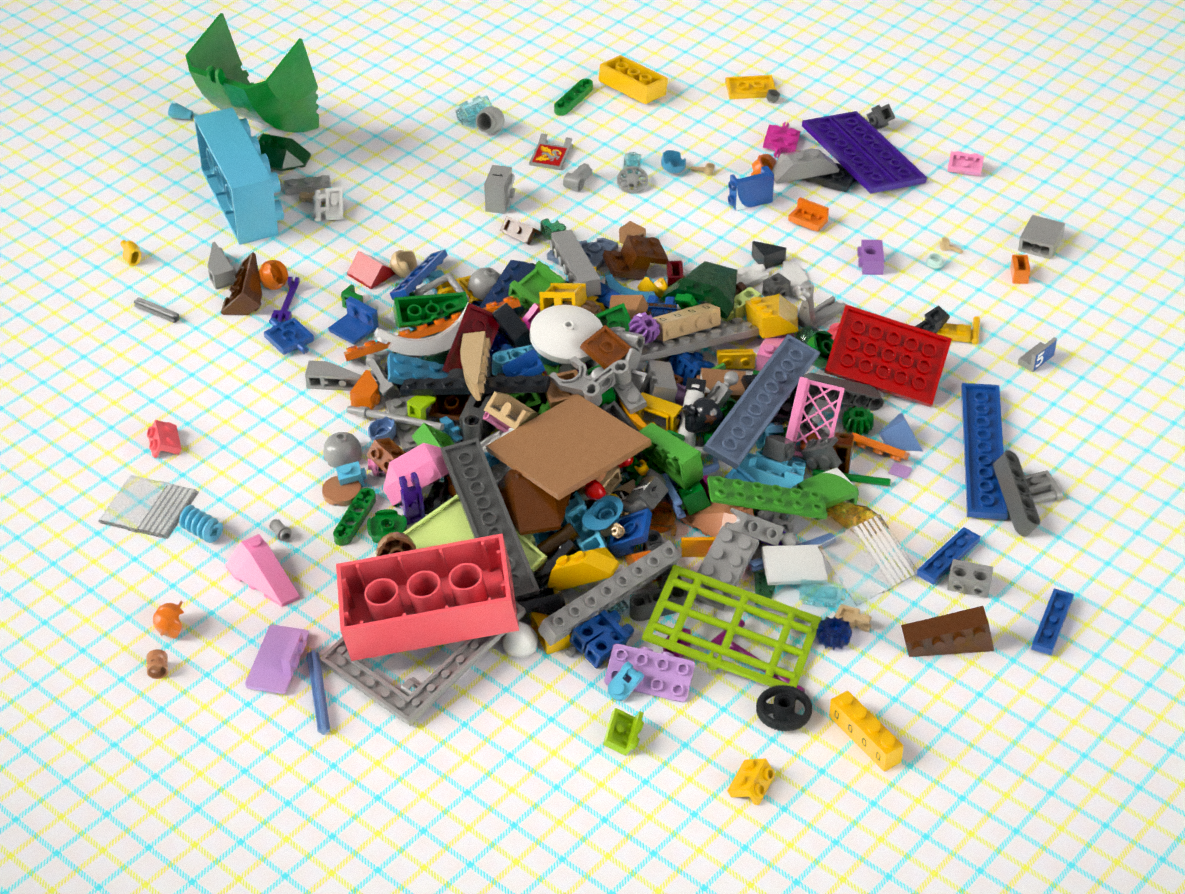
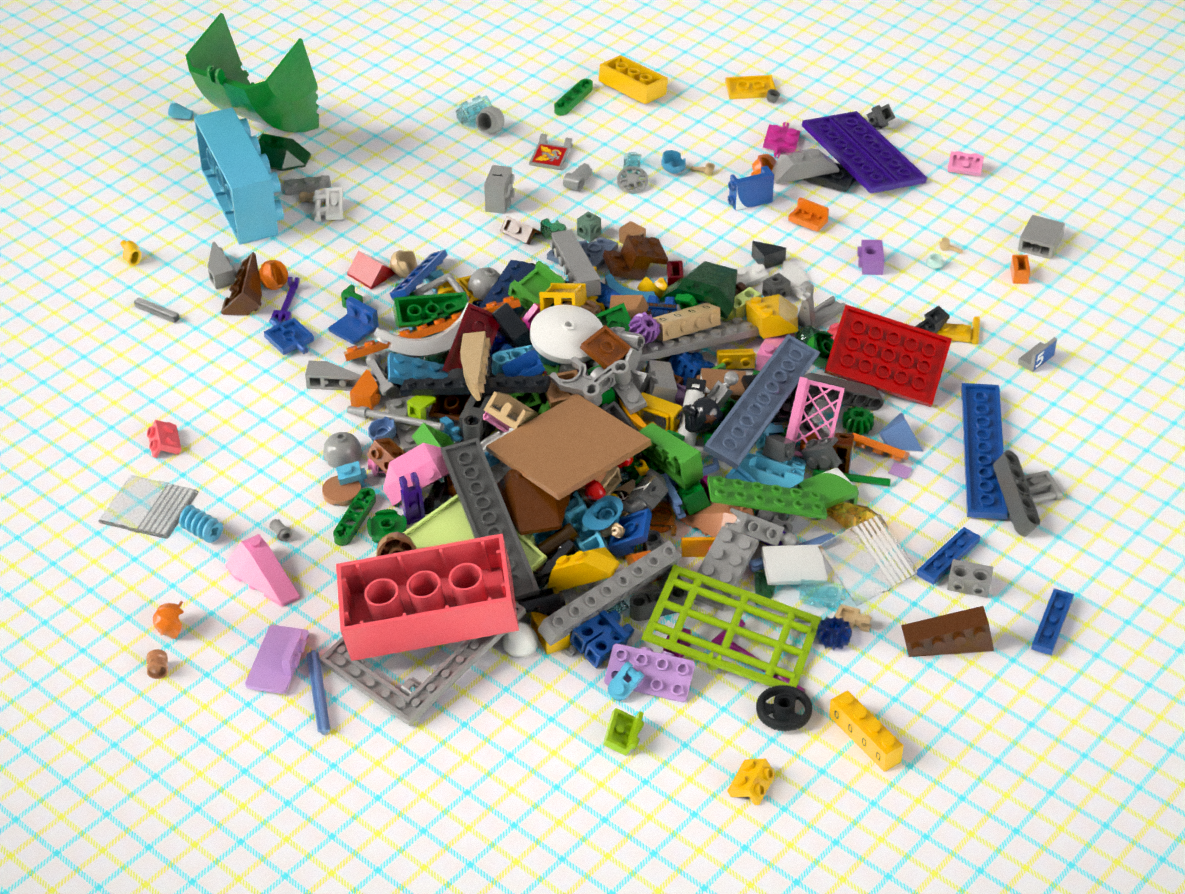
(589, 226): none -> sand green brick

